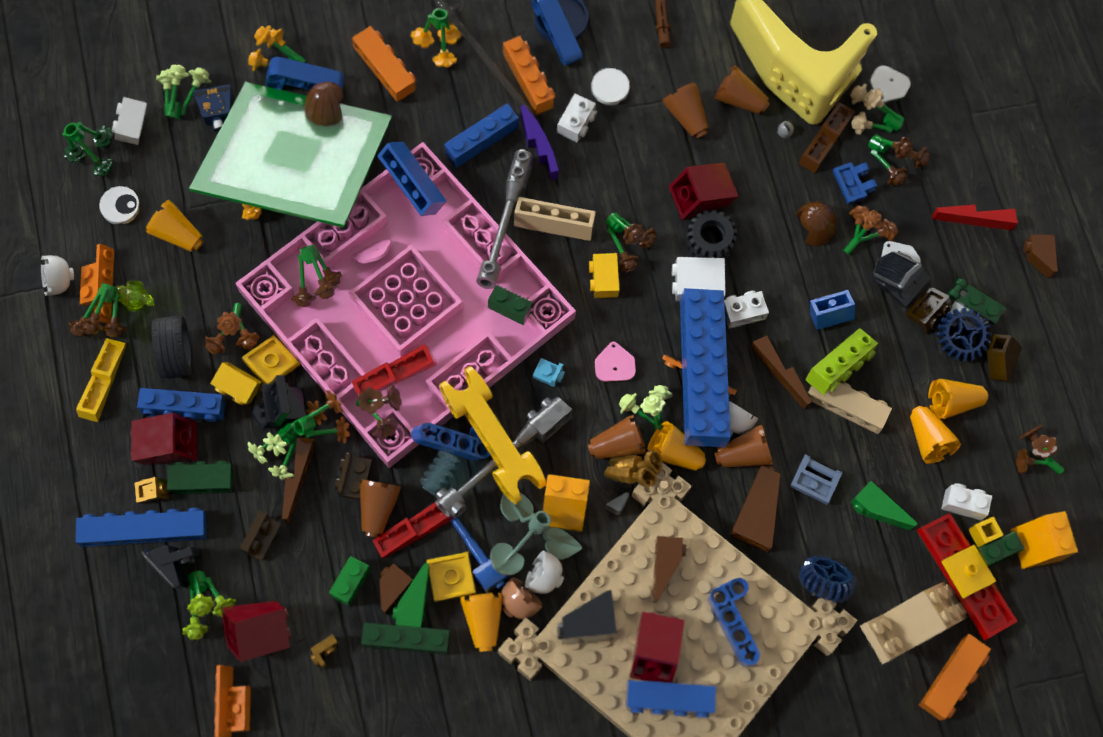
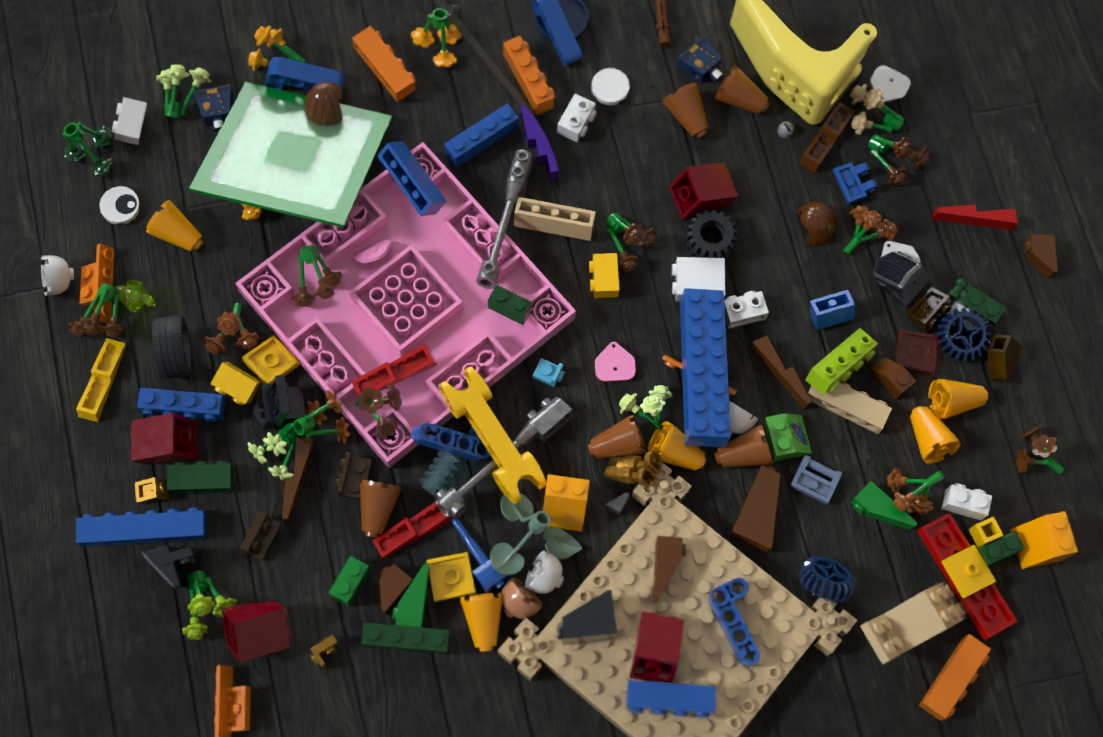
(701, 61): none -> dark blue torso
(786, 436): none -> bright green slope
(893, 377): none -> reddish brown slope
(916, 351): none -> clear red tile
(919, 504): none -> dark orange plant

